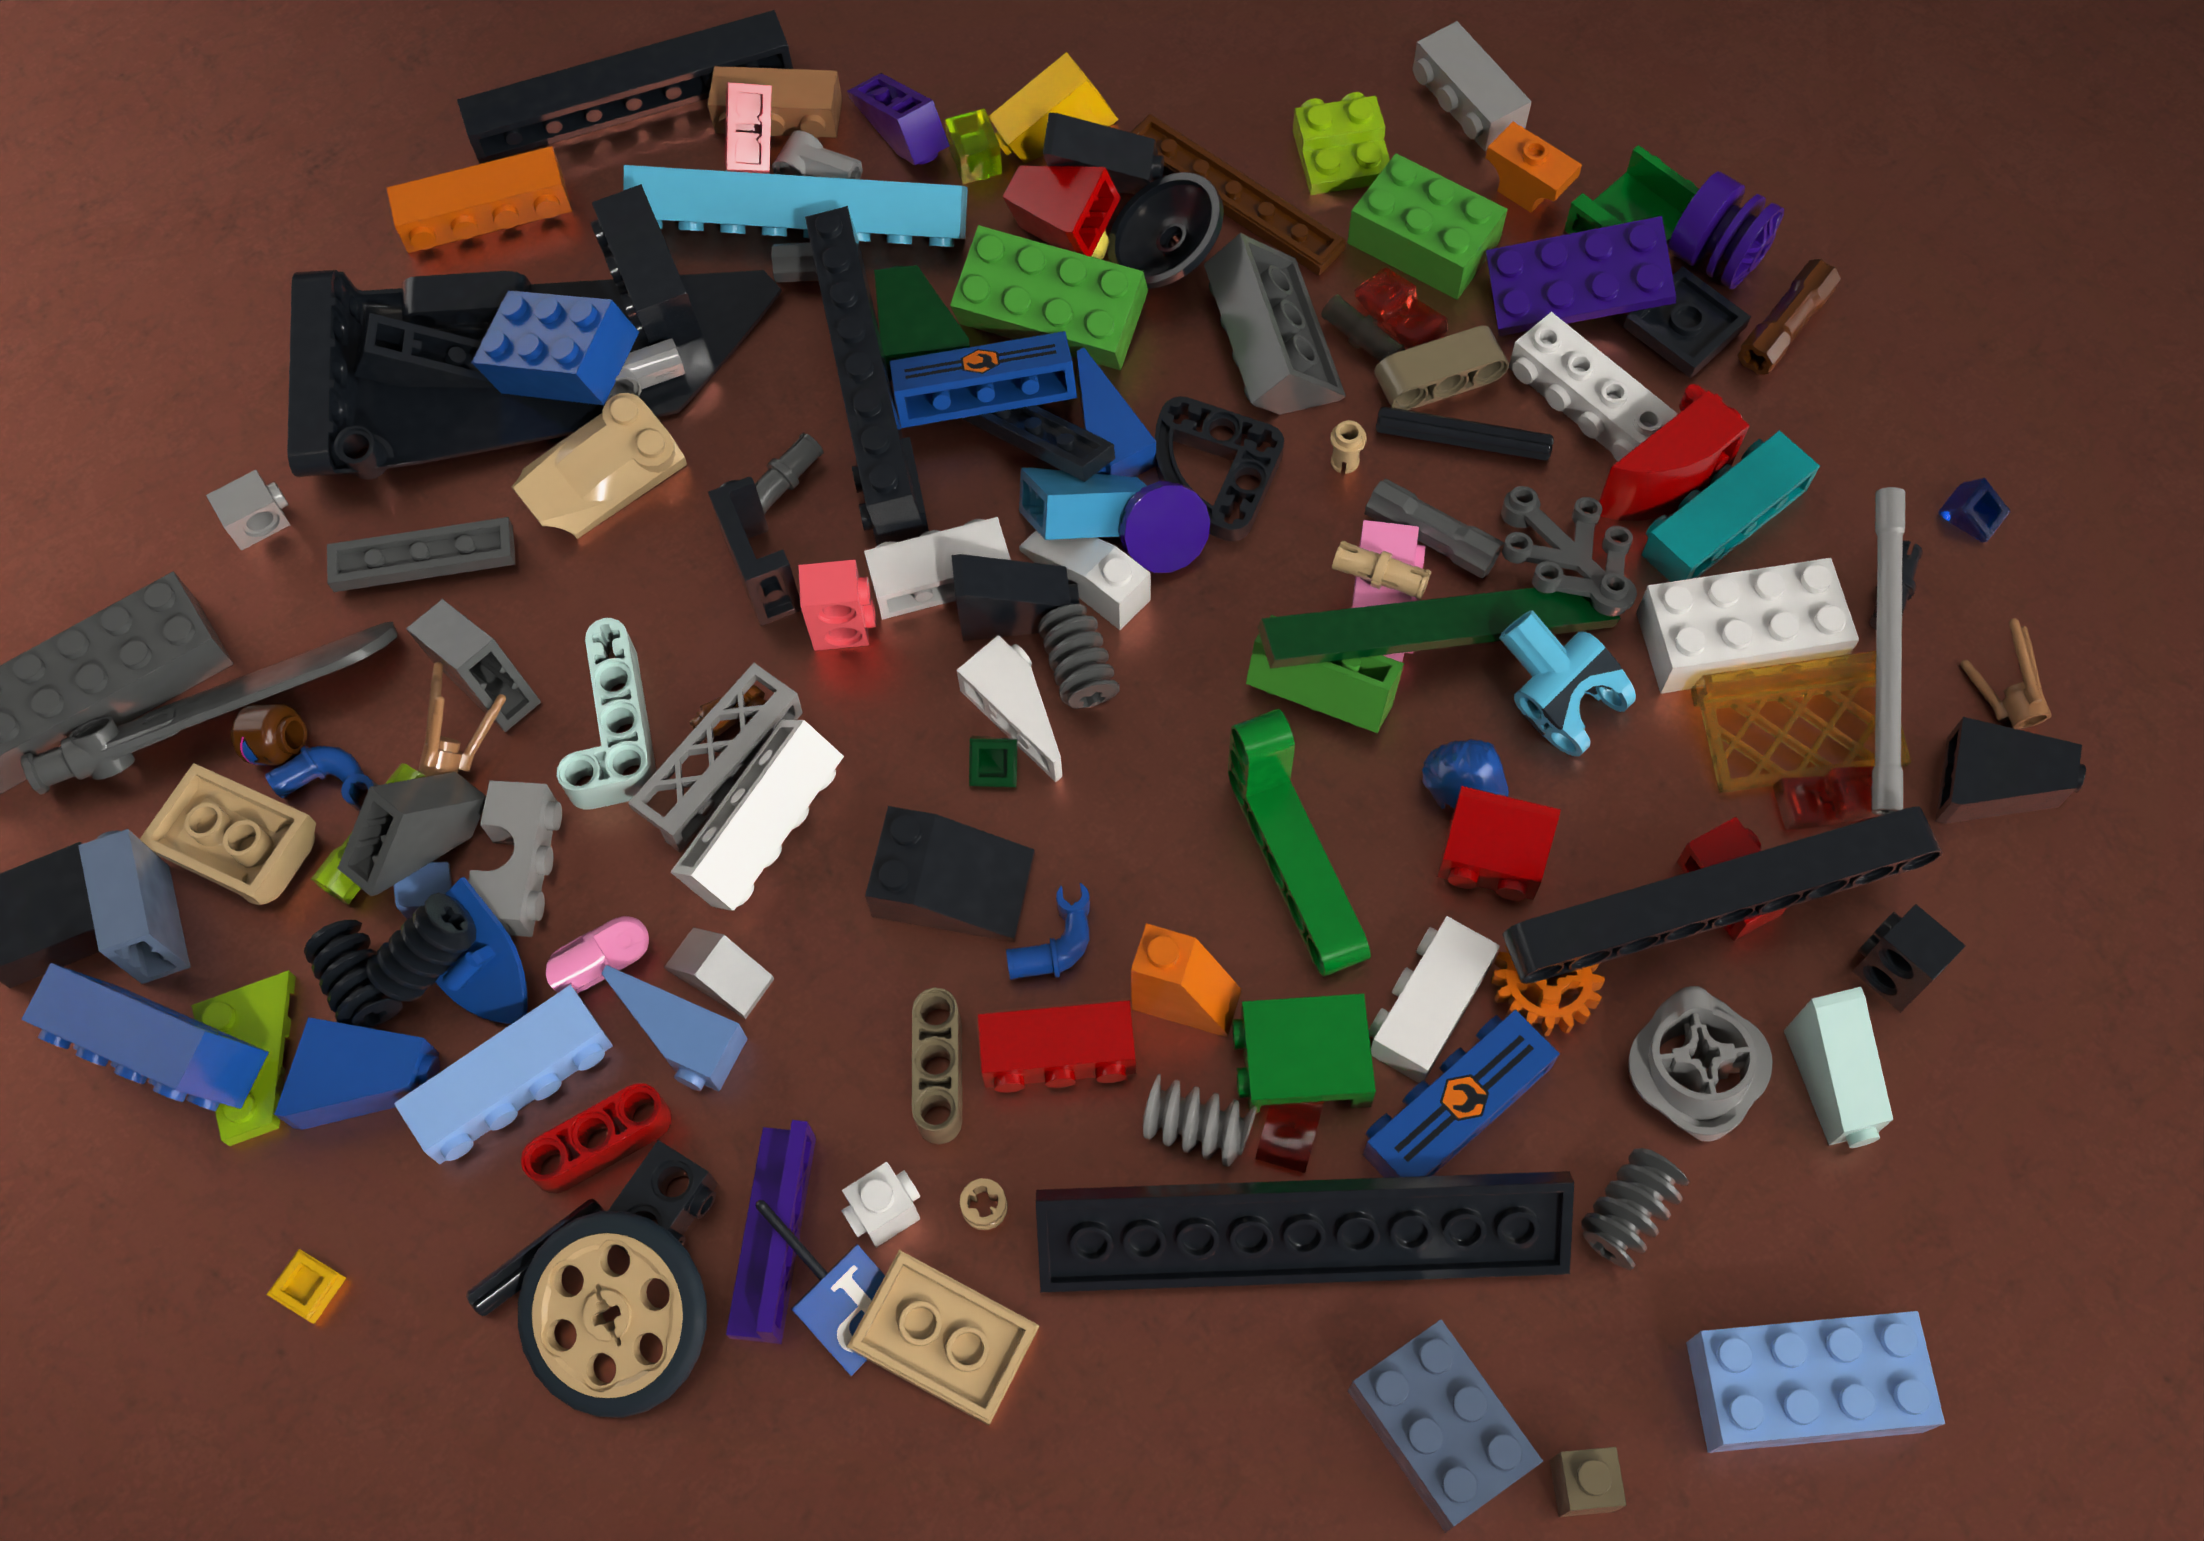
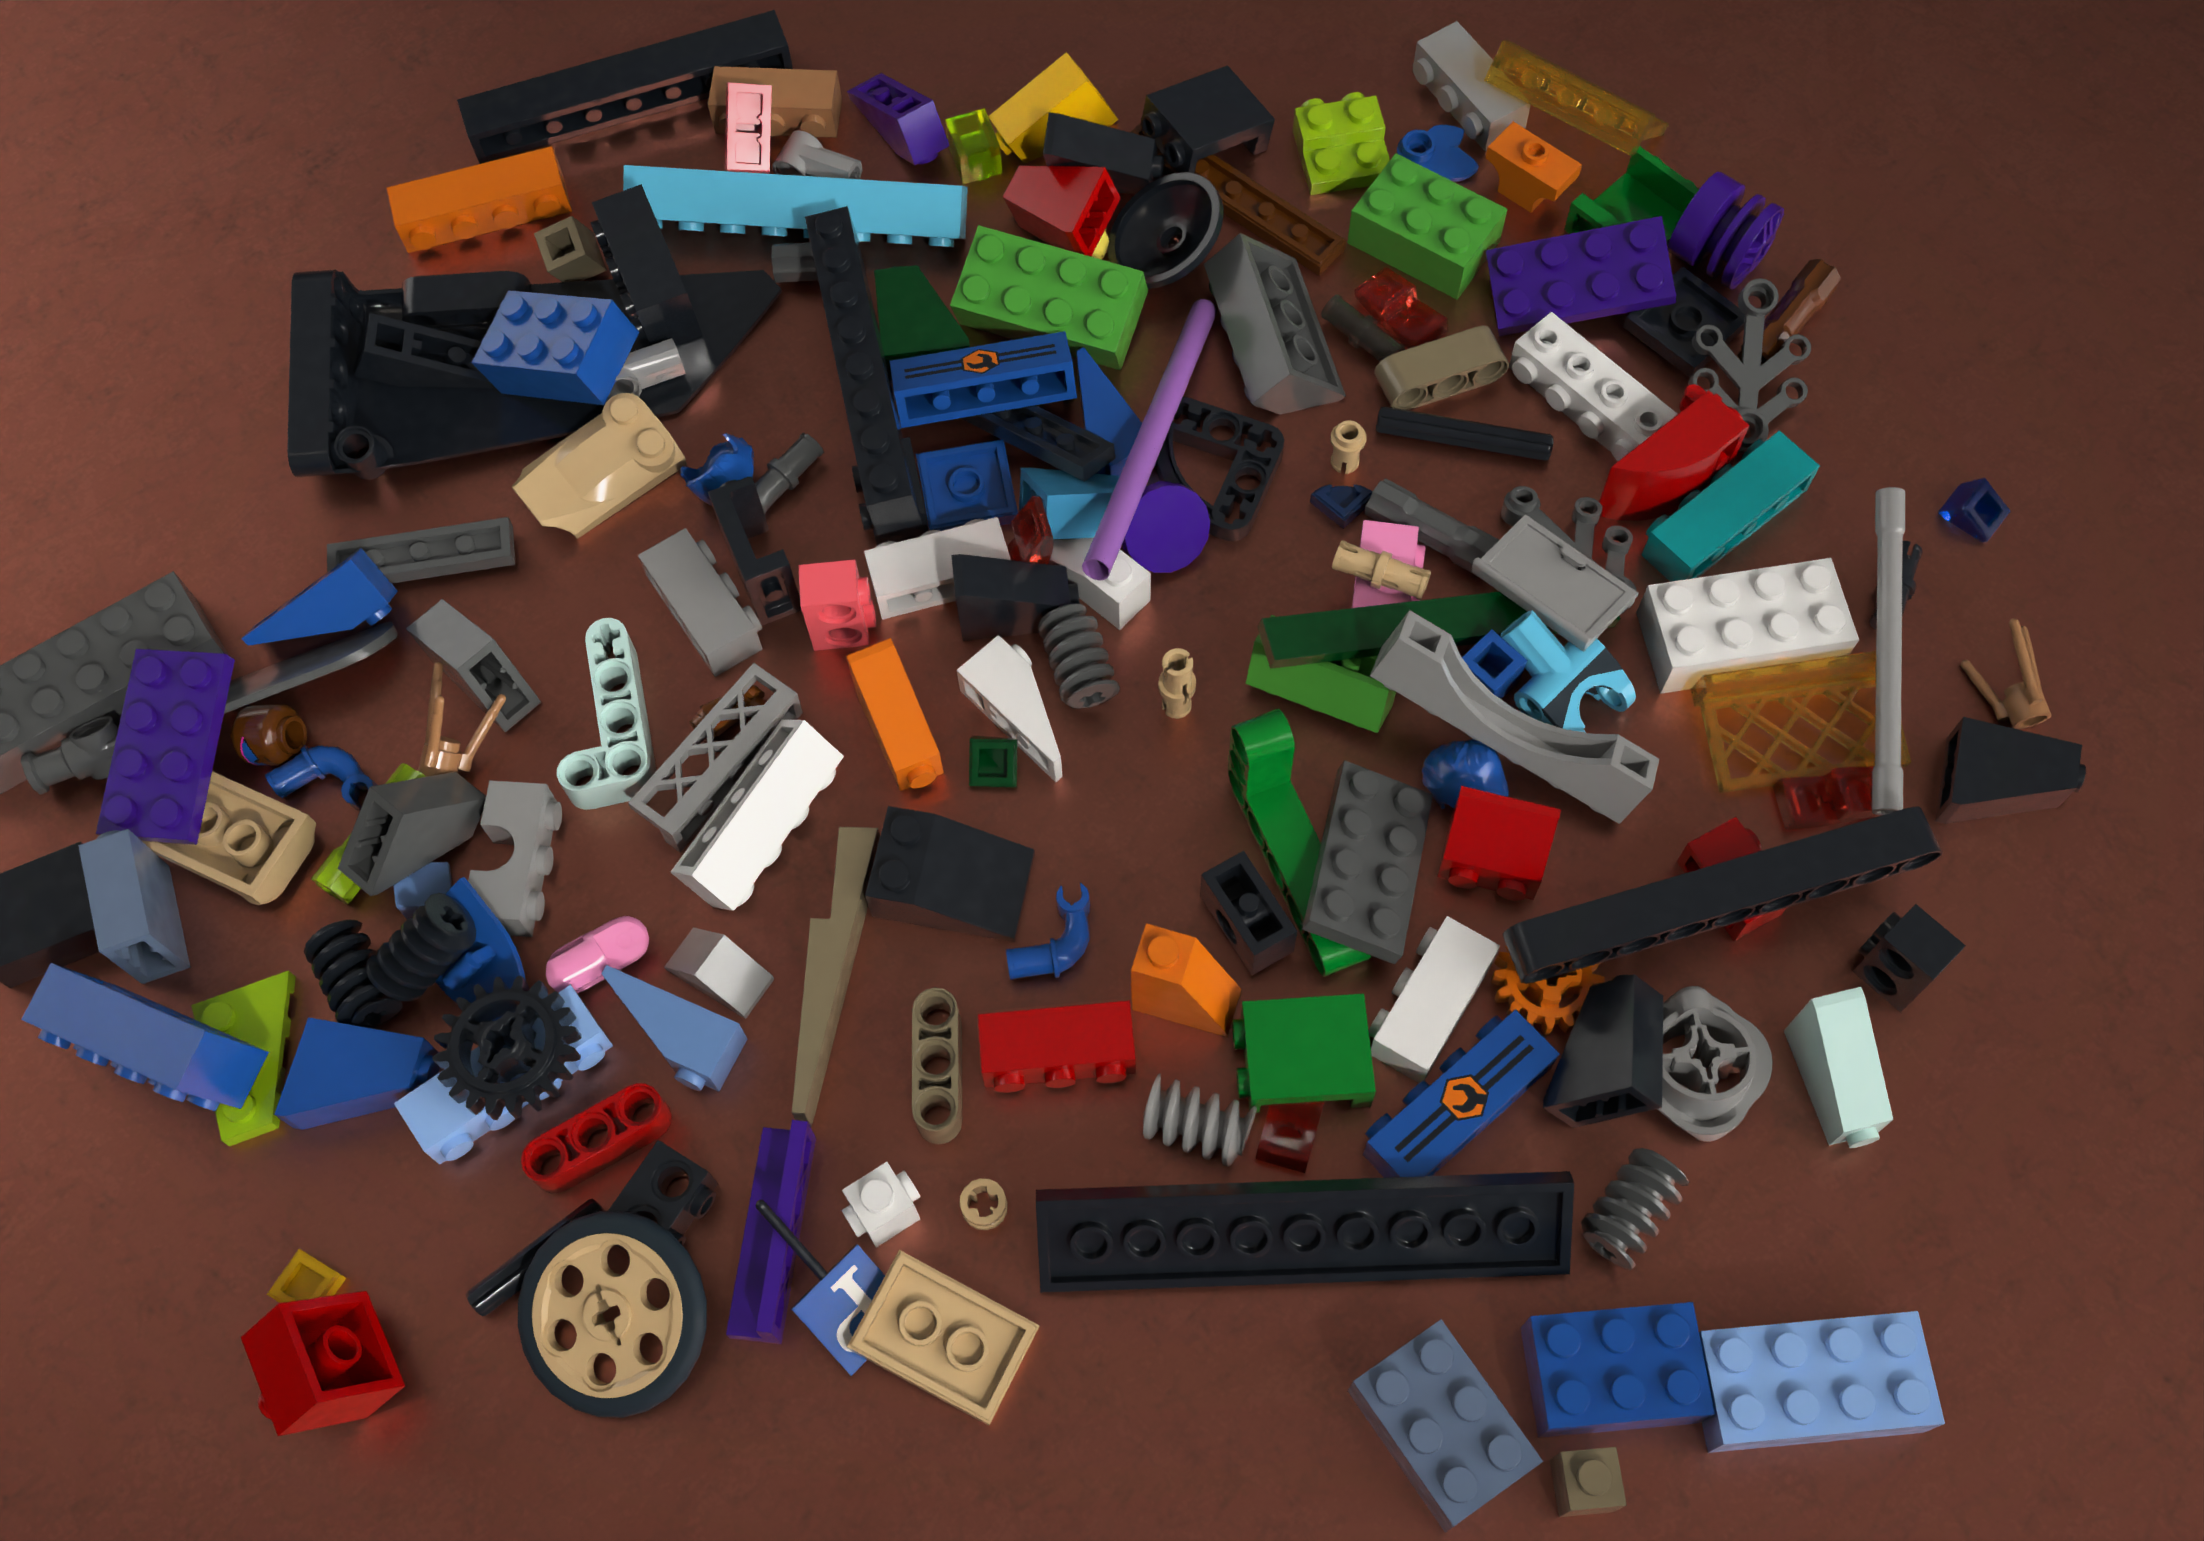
(166, 745): none -> dark purple plate
(250, 509): light grey brick -> none
(321, 1362): none -> red brick
(331, 604): none -> blue slope
(514, 1029): none -> black gear
(570, 251): none -> dark tan brick
(702, 601): none -> light grey brick
(725, 463): none -> blue hair
(830, 964): none -> dark tan slope
(895, 715): none -> orange slope
(967, 485): none -> blue tile
(1032, 534): none -> clear red slope
(1149, 442): none -> medium lavender piece
(1177, 683): none -> tan pin
(1205, 118): none -> black panel
(1247, 912): none -> black brick
(1341, 503): none -> dark blue tile
(1368, 862): none -> dark grey plate
(1439, 151): none -> blue plate
(1495, 664): none -> blue brick
(1568, 600): none -> light grey door
(1572, 98): none -> clear yellow fence
(1594, 768): none -> light grey arch
(1611, 1055): none -> black slope
(1616, 1369): none -> blue brick
(1748, 373): none -> dark grey plant

